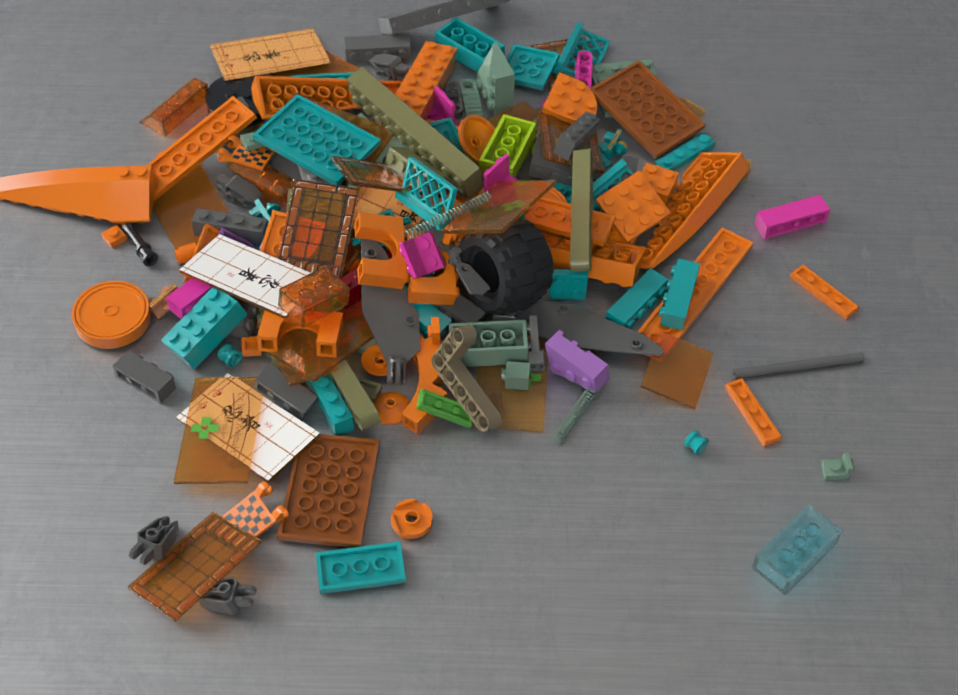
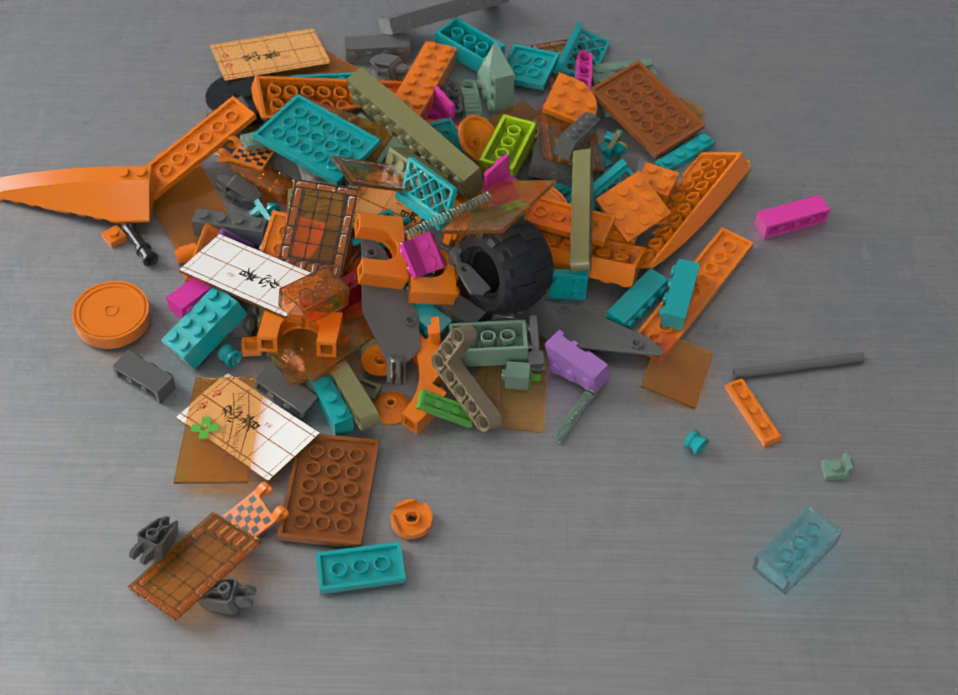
(159, 305): nougat hips -> none
(176, 107): clear orange slope -> none
(824, 292): orange tile -> none

